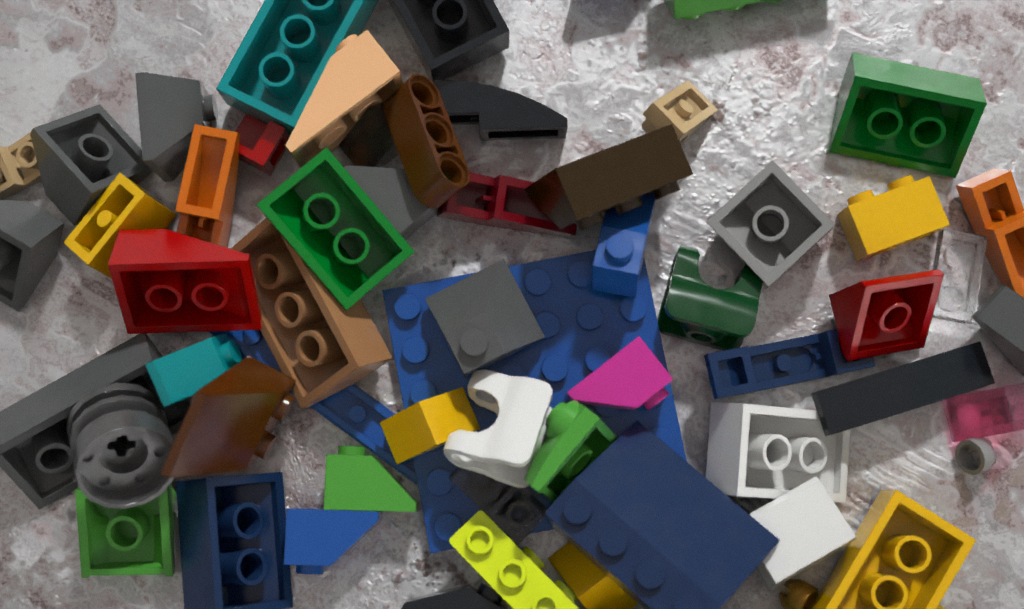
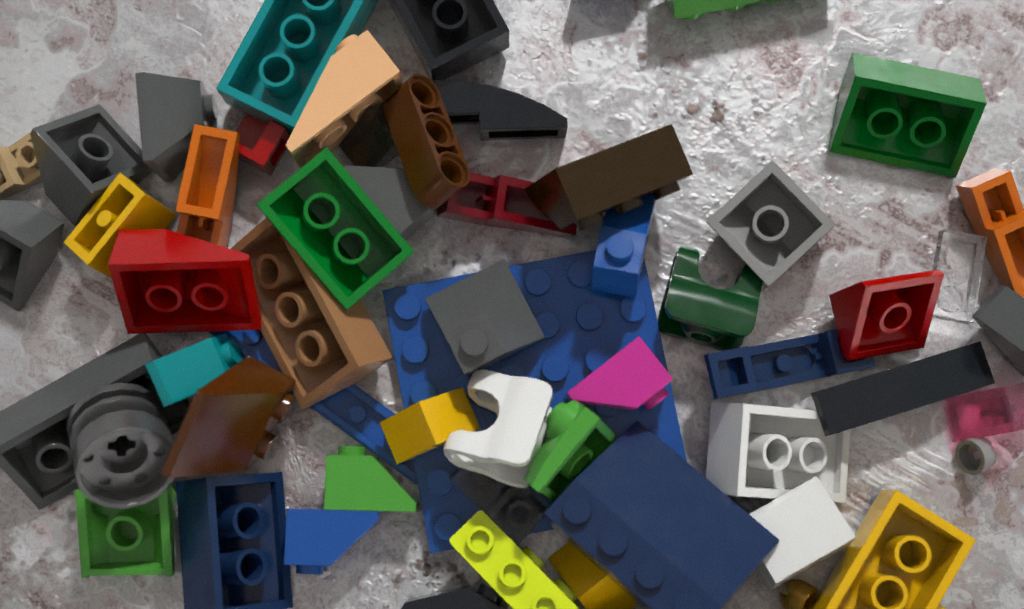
(683, 108): tan slope -> none
(893, 217): yellow brick -> none

